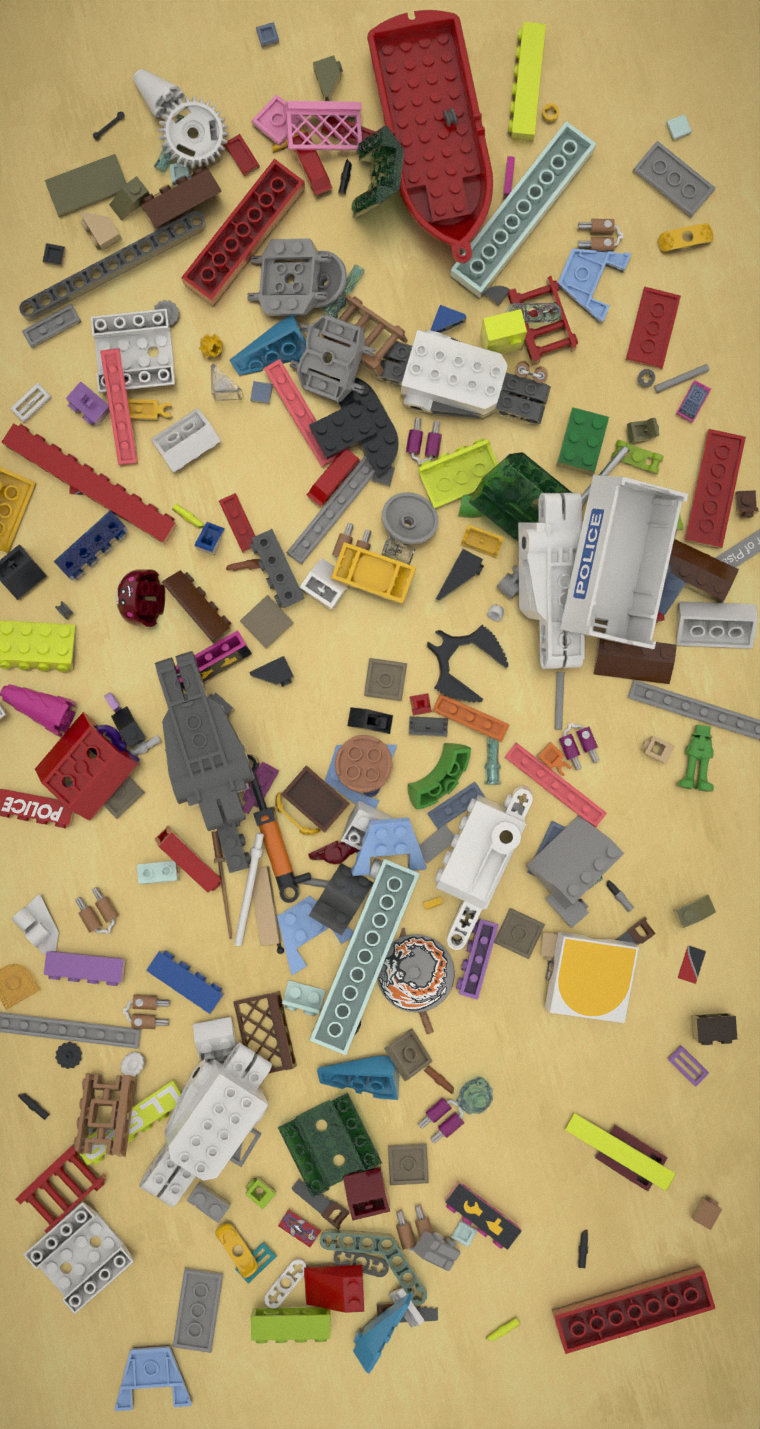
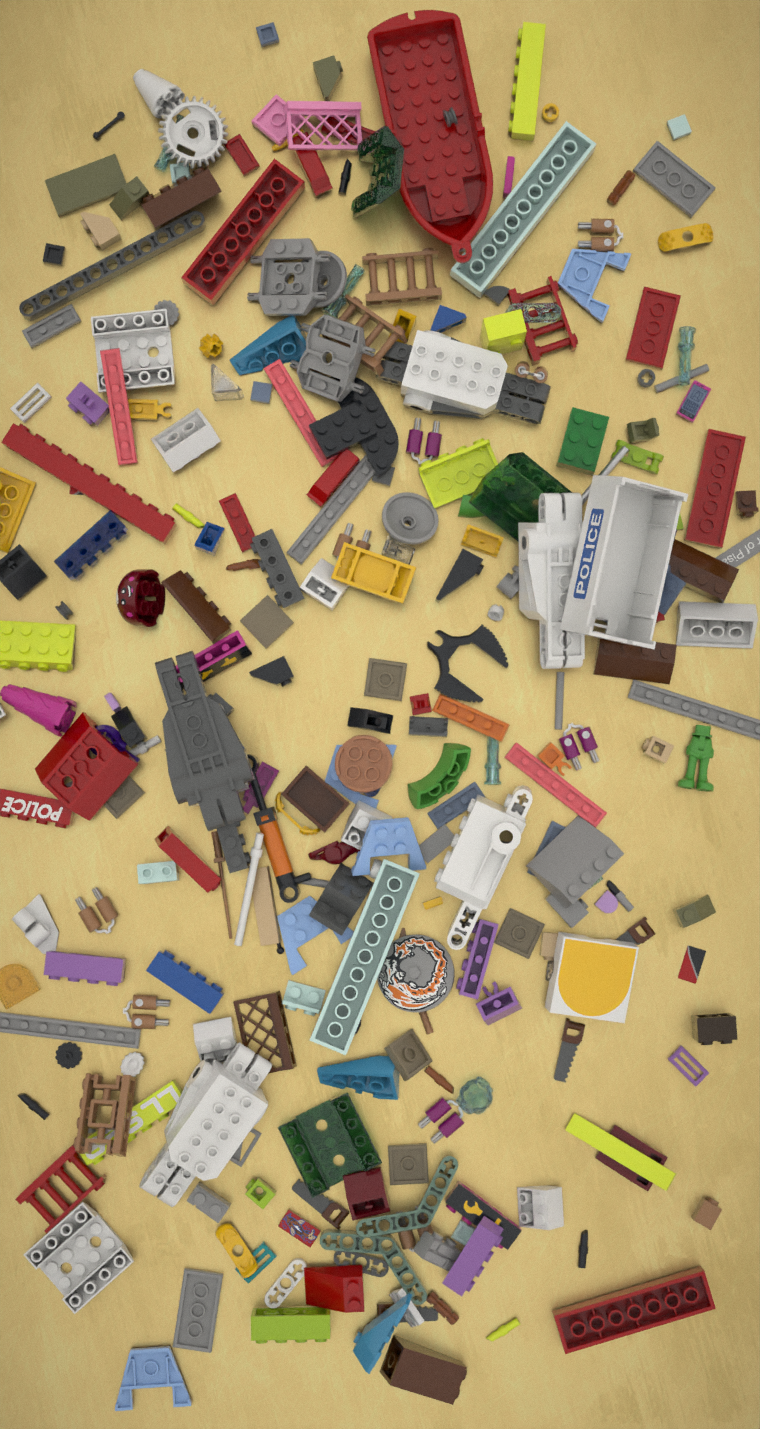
(406, 322): none -> yellow slope
(412, 293): none -> medium nougat fence
(412, 1215): none -> sand green beam
(422, 1370): none -> reddish brown slope
(442, 1308): none -> dark orange axle
(473, 1255): none -> medium lavender brick
(498, 1005): none -> medium lavender brick
(540, 1207): none -> white slope
(568, 1049): none -> dark grey piece
(607, 902): none -> lavender tile
(621, 187): none -> dark orange axle
(685, 346): none -> clear light blue pin

